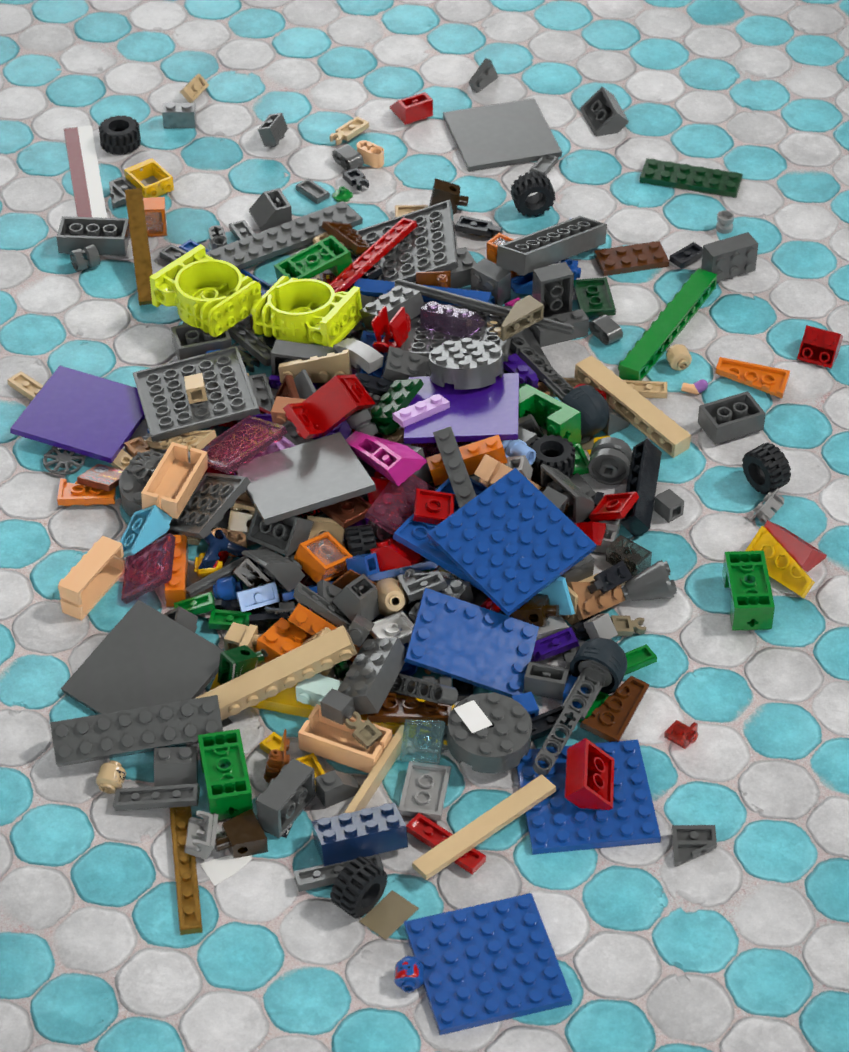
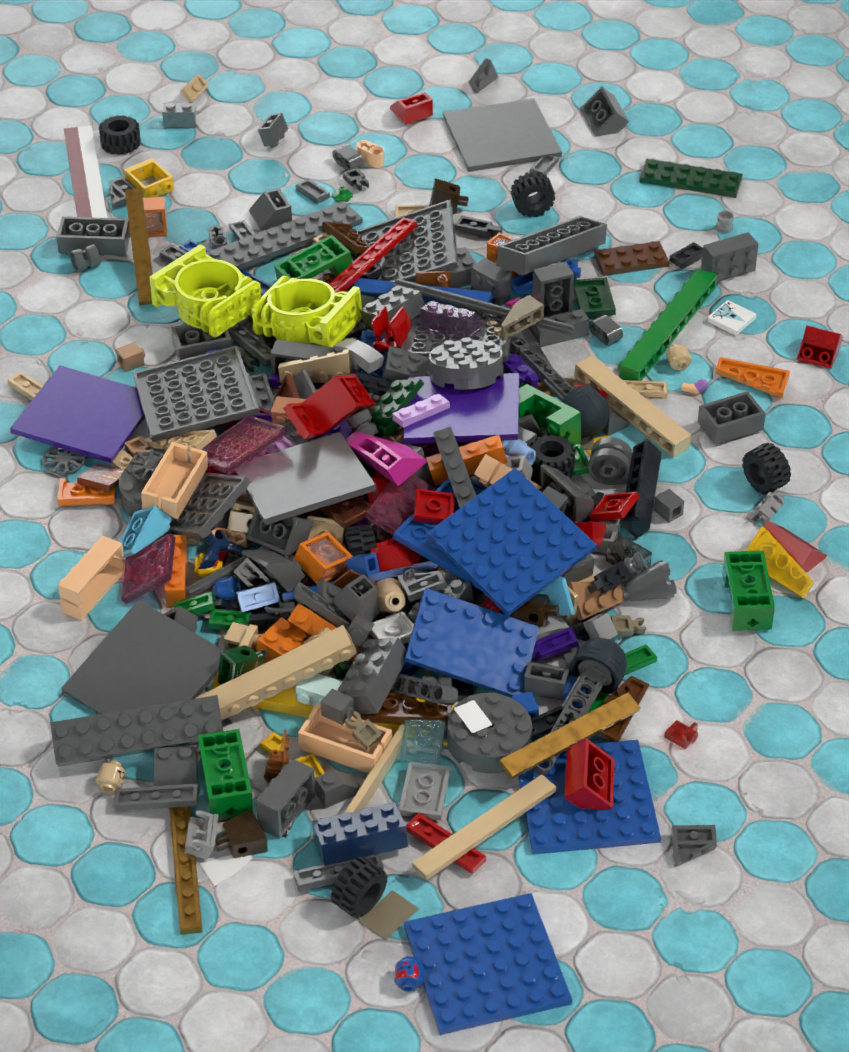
(130, 356): none -> medium nougat brick
(195, 388): tan brick -> none
(349, 130): tan plate -> none
(568, 735): none -> pearl gold tile
(635, 563): none -> dark grey wheel
(731, 317): none -> white tile

